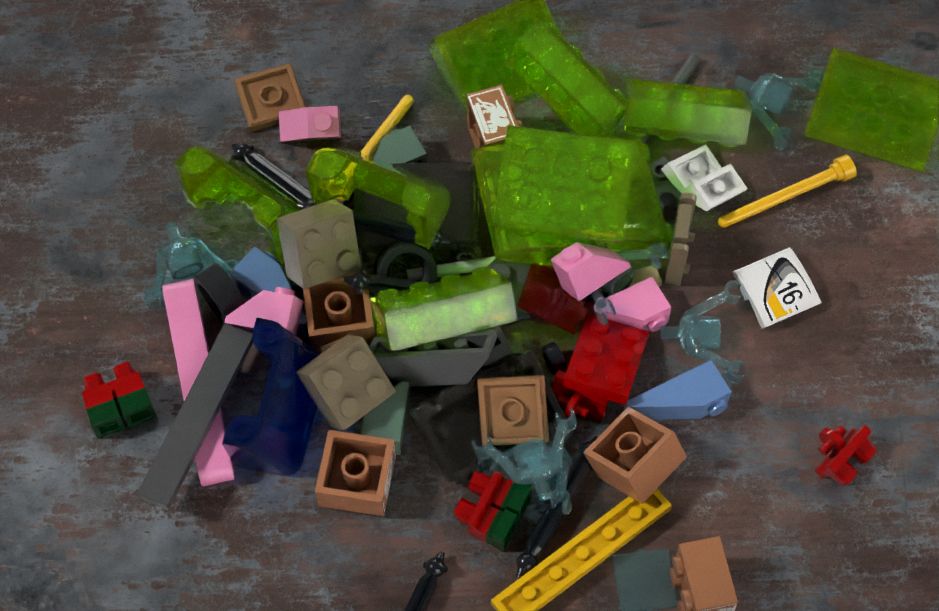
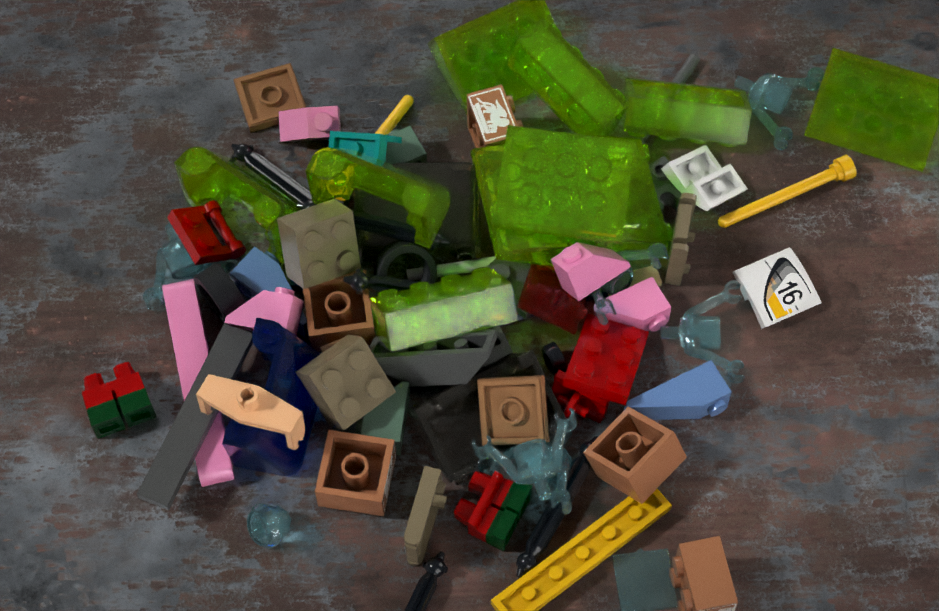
(200, 239): none -> red plate
(252, 407): none -> light nougat piece
(268, 524): none -> clear light blue cone
(366, 143): none -> teal panel
(423, 515): none -> dark tan container
(836, 463): red hips -> none

